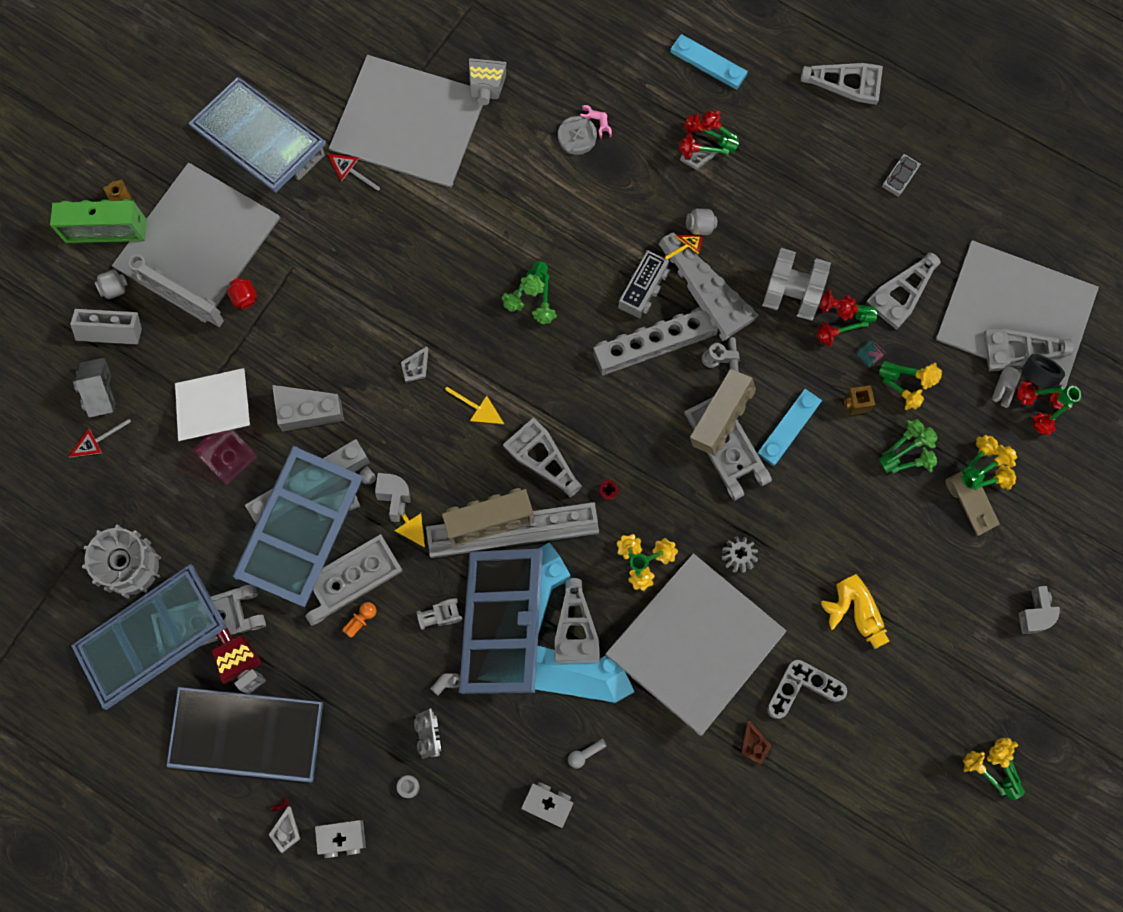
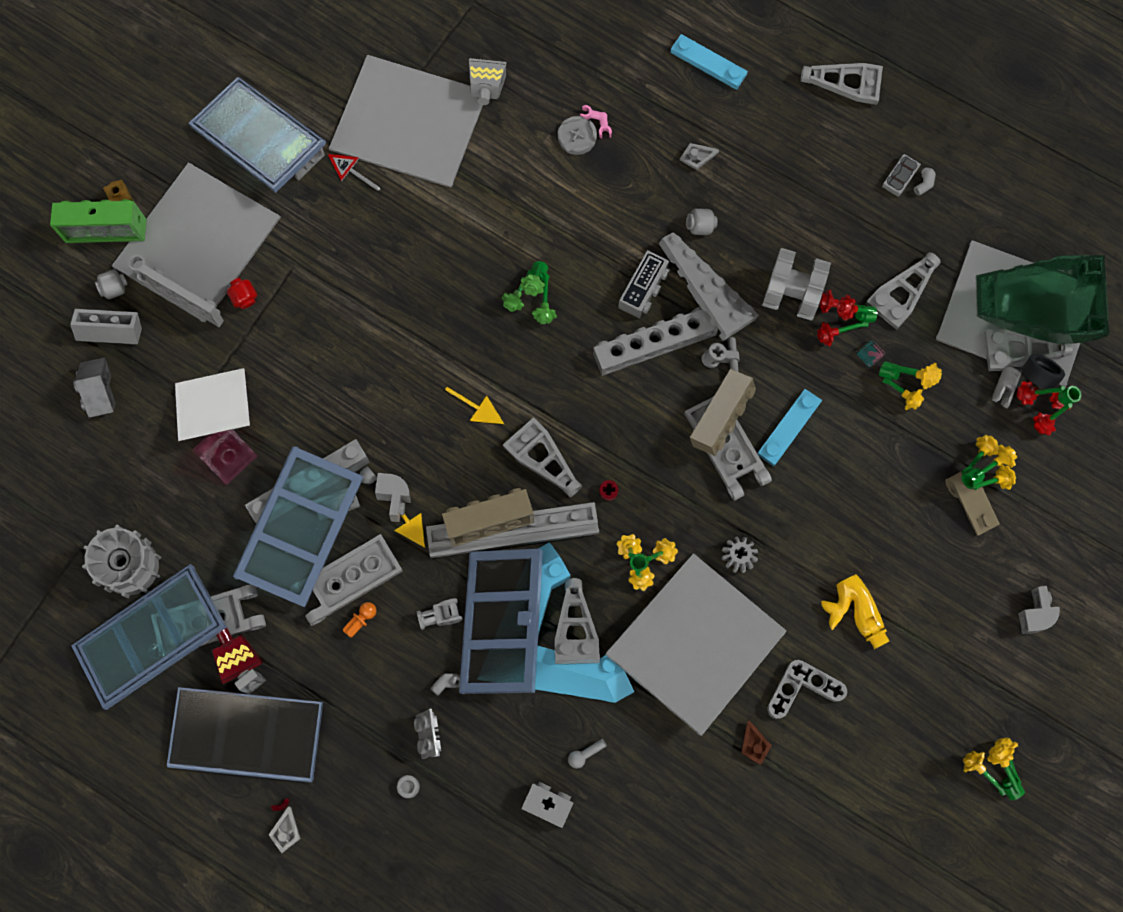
(88, 444): piece -> none
(305, 408): light grey wedge -> none
(327, 835): light grey brick -> none
(415, 365): light grey piece -> none
(691, 241): piece -> none
(710, 120): red plant -> none
(859, 400): pearl gold brick -> none
(924, 436): plant -> none
(928, 181): none -> light grey arm
(1049, 299): none -> clear green windscreen

